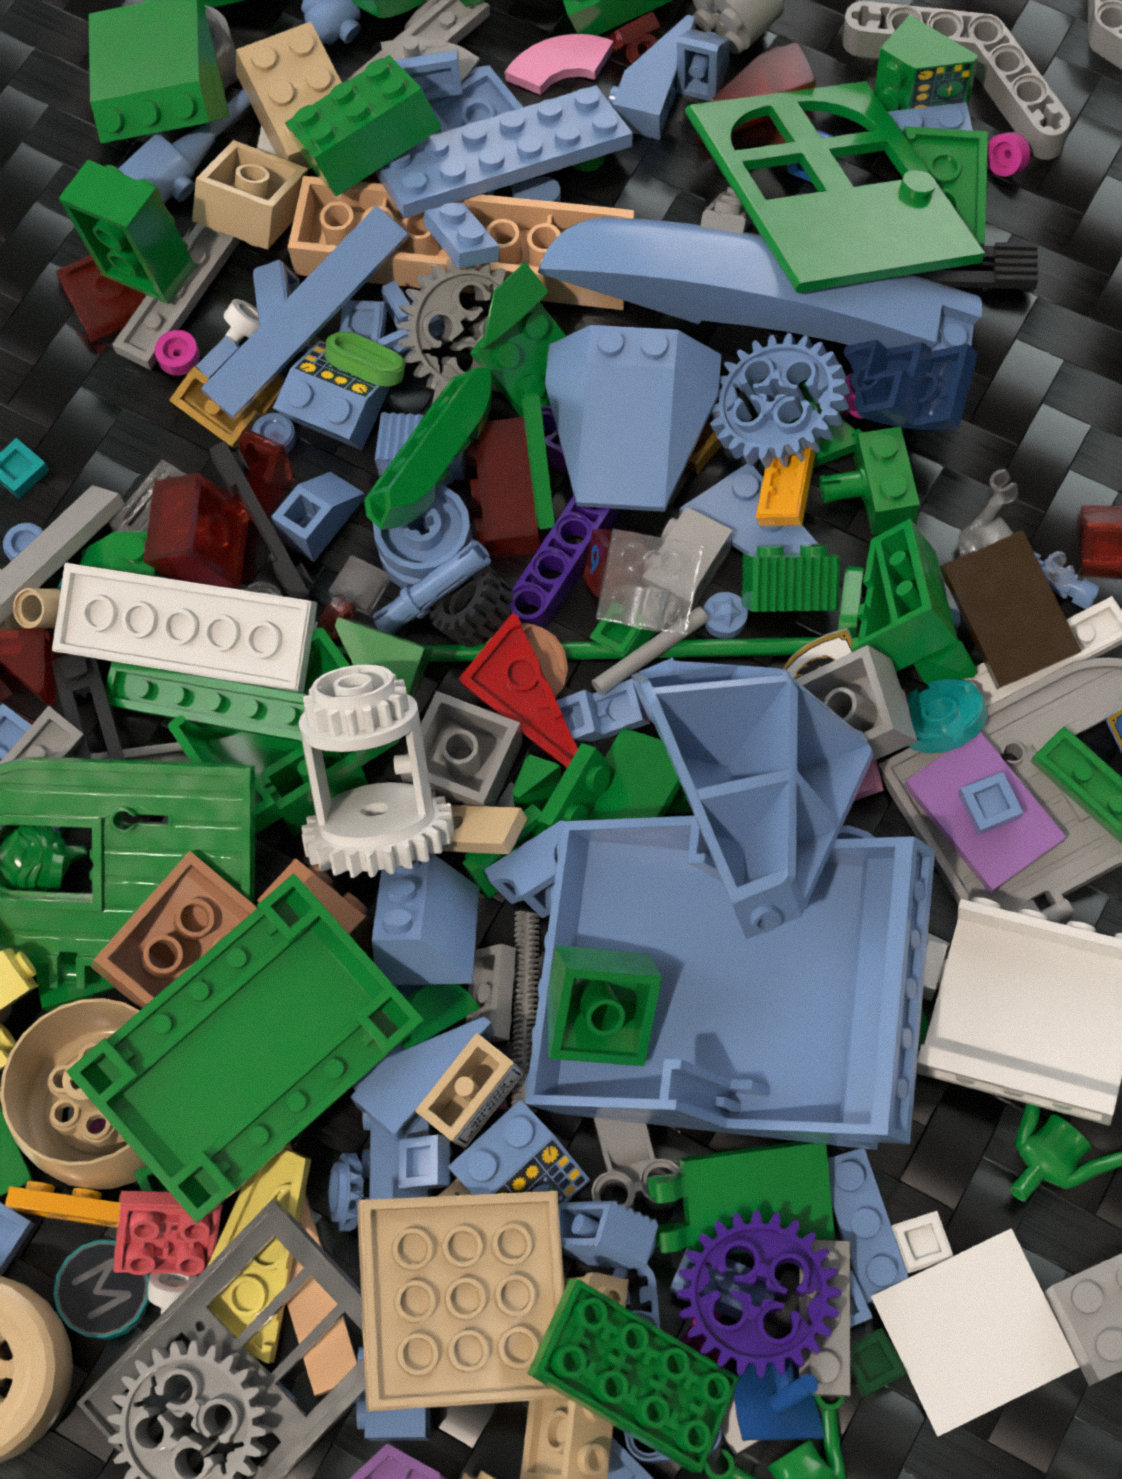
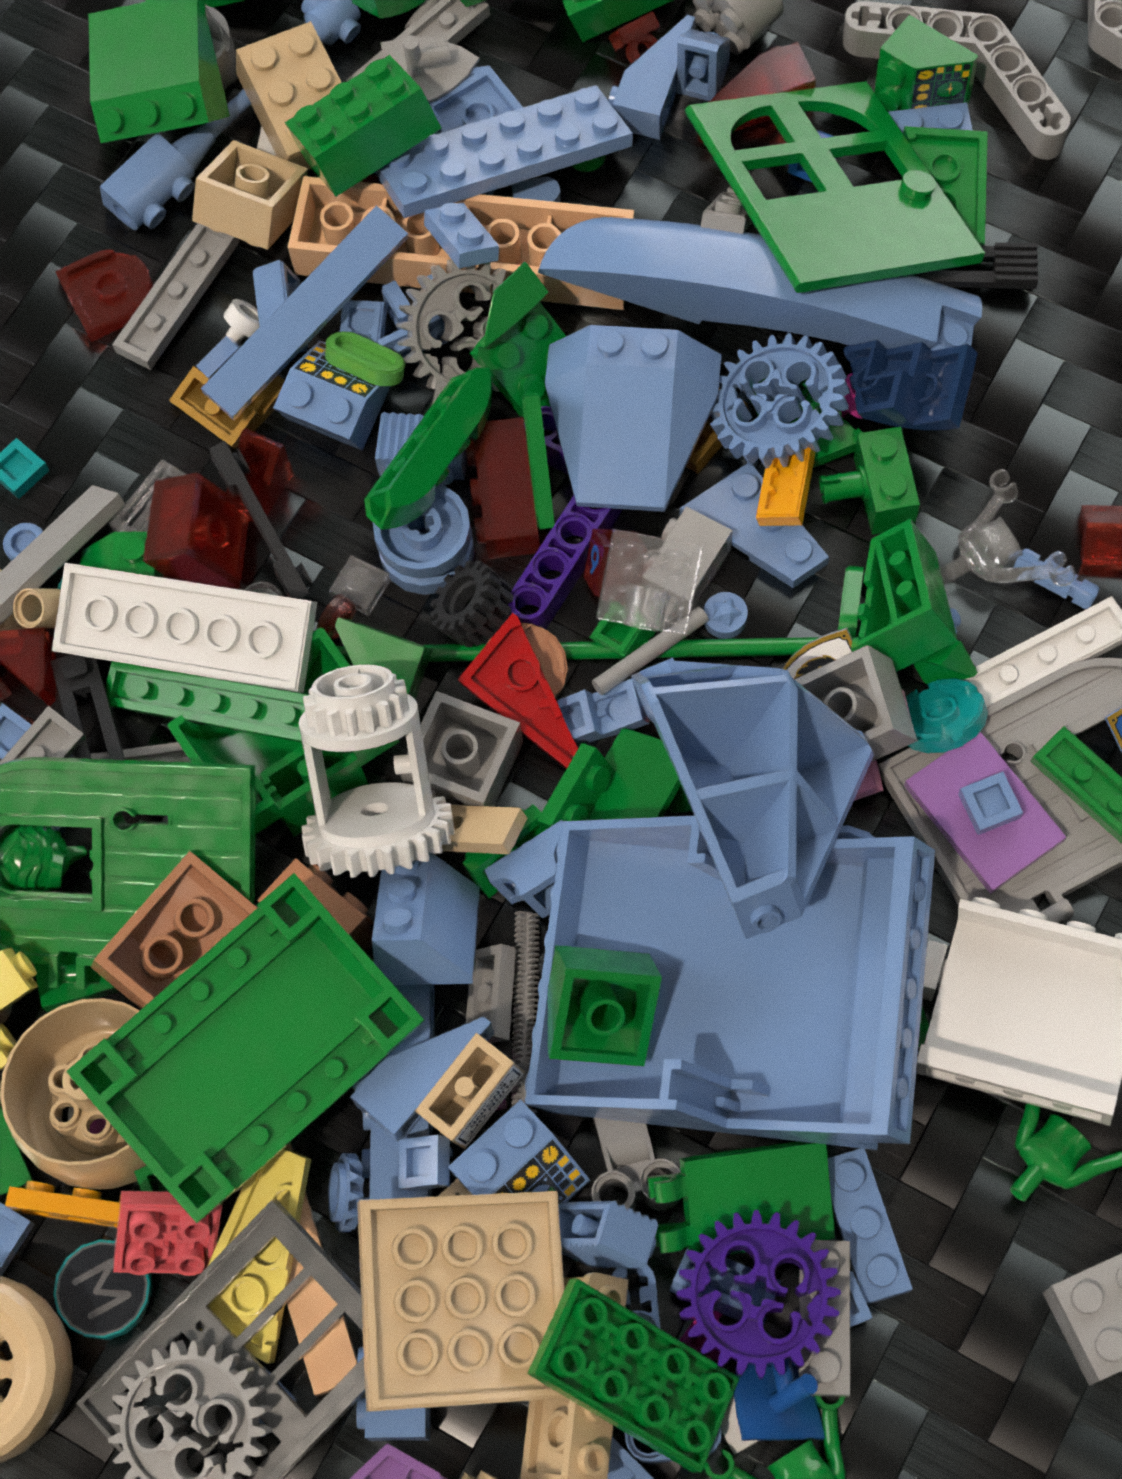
(128, 230): green brick -> none
(167, 1287): white tile -> none
(177, 352): dark pink tile -> none
(277, 429): medium blue tile -> none
(315, 513): medium blue slope -> none
(418, 598): medium blue pin -> none
(435, 73): medium blue plate -> none
(440, 1008): green tile -> none
(535, 783): green slope -> none
(559, 59): bright pink tile -> none
(790, 580): green brick -> none
(874, 1363): dark green tile -> none
(922, 1242): white tile -> none
(974, 1332): white sticker -> none
(1008, 154): dark pink tile -> none
(1010, 609): dark brown tile -> none

